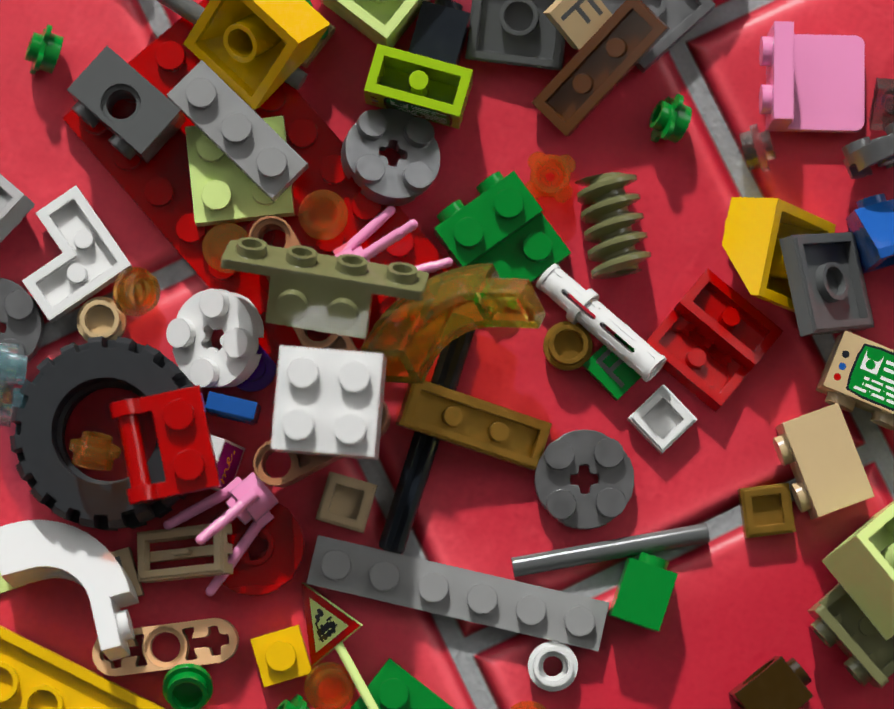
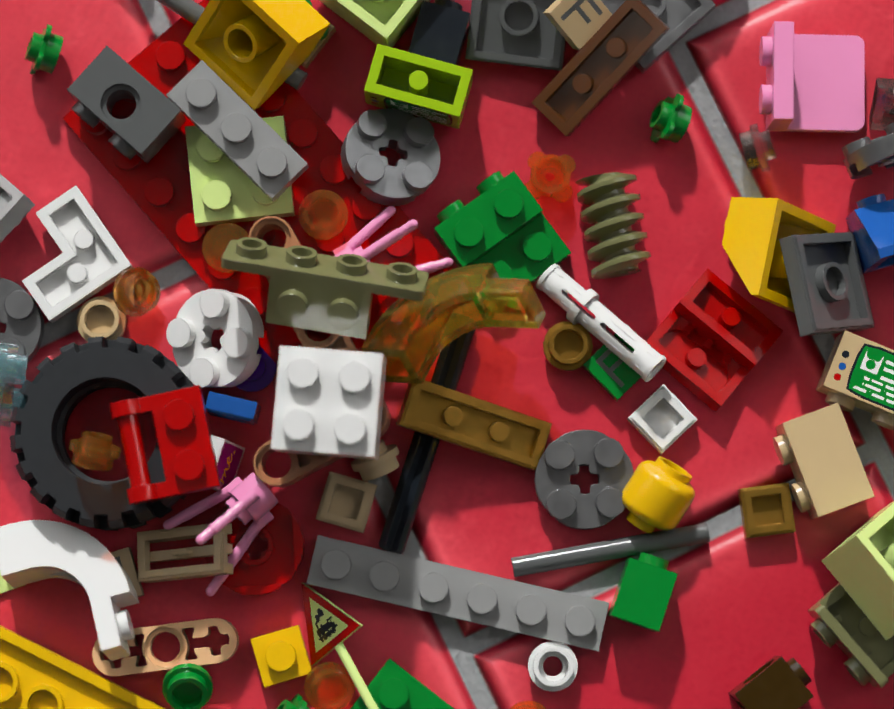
(374, 469): none -> tan plate
(658, 495): none -> yellow head

